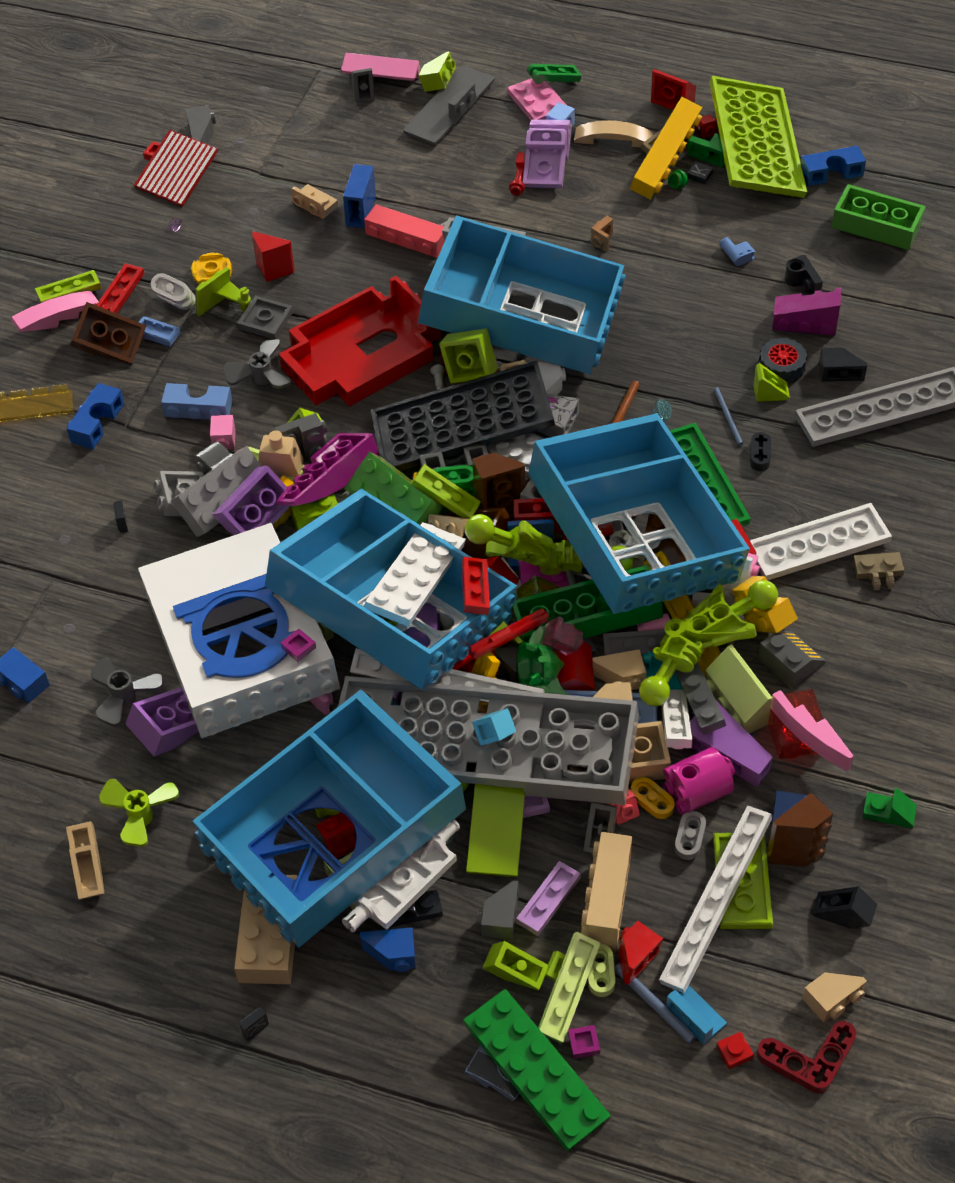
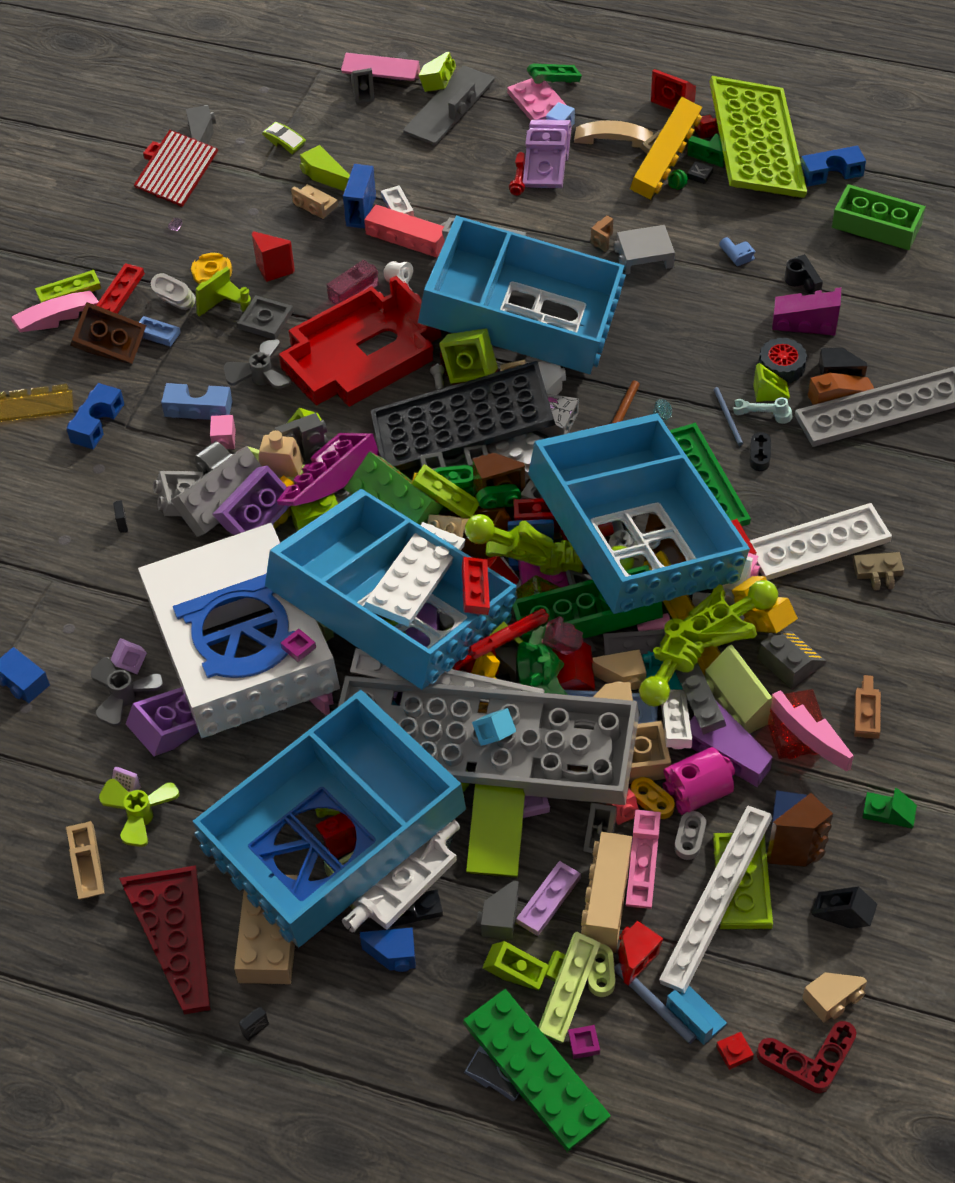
(126, 778): none -> slope
(128, 656): none -> lavender panel
(172, 920): none -> dark red wing
(285, 136): none -> slope
(323, 168): none -> lime slope
(352, 282): none -> clear pink brick
(396, 200): none -> white plate
(401, 270): none -> white piece
(498, 496): none -> green plate
(643, 859): none -> bright pink slope
(644, 246): none -> light grey panel
(780, 409): none -> light aqua brick
(834, 386): none -> dark orange slope
(867, 710): none -> medium nougat hinge

